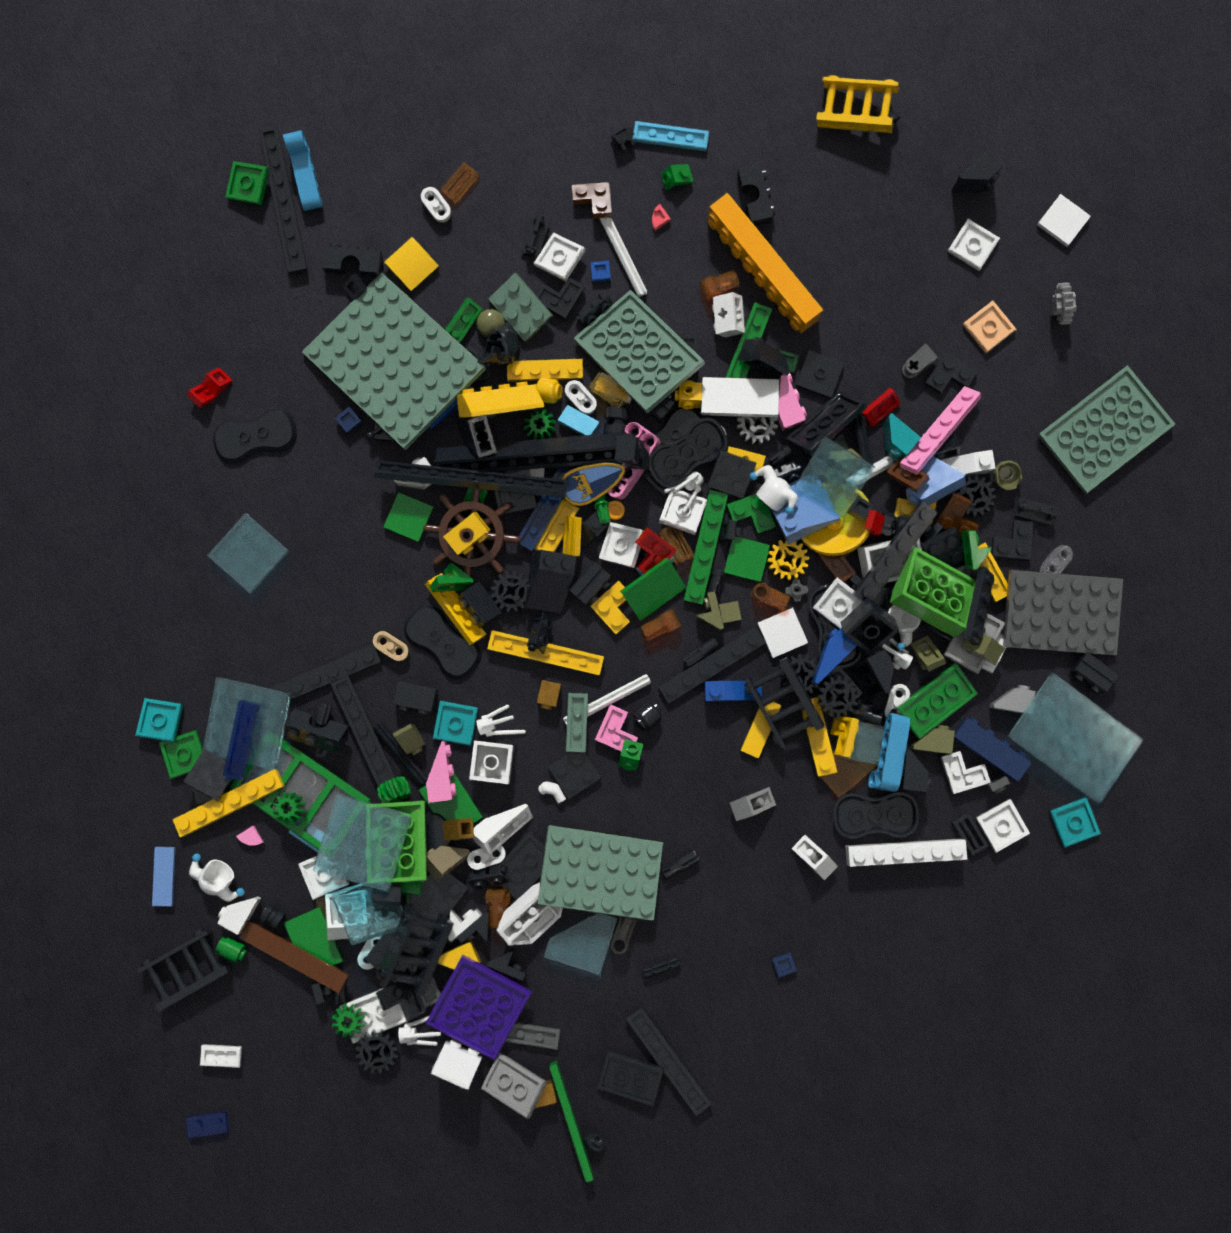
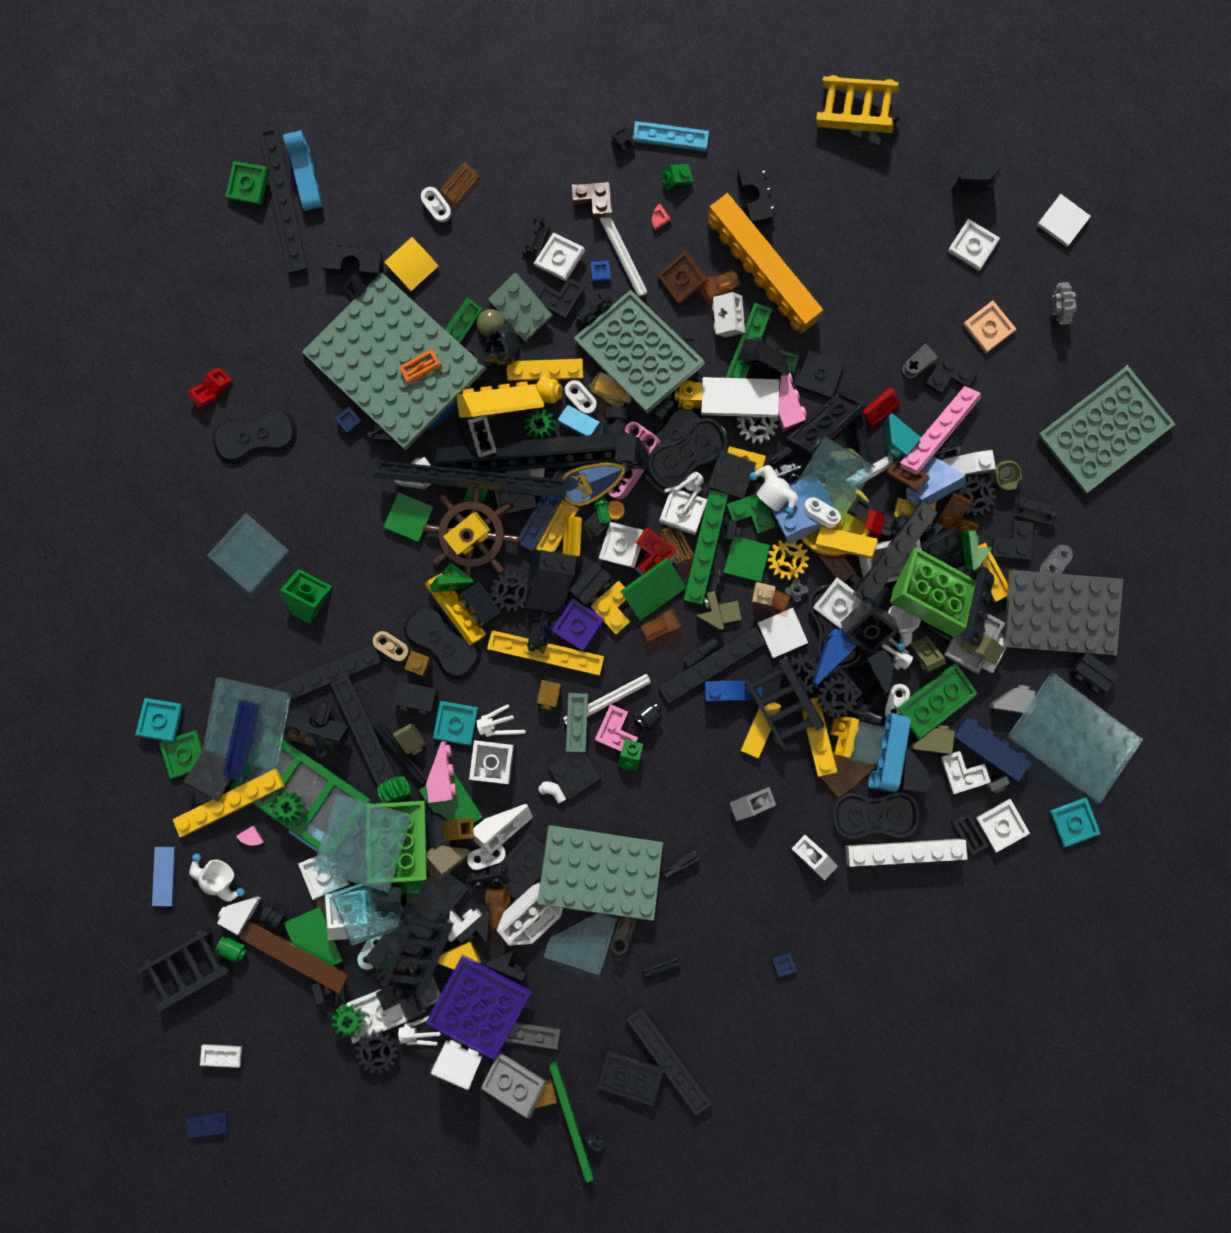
(305, 595): none -> green slope
(418, 663): none -> pearl gold brick
(423, 368): none -> orange tile
(578, 625): none -> dark purple plate
(683, 277): none -> reddish brown tile
(763, 594): none -> tan tile
(821, 512): none -> white plate
(846, 542): none -> yellow tile

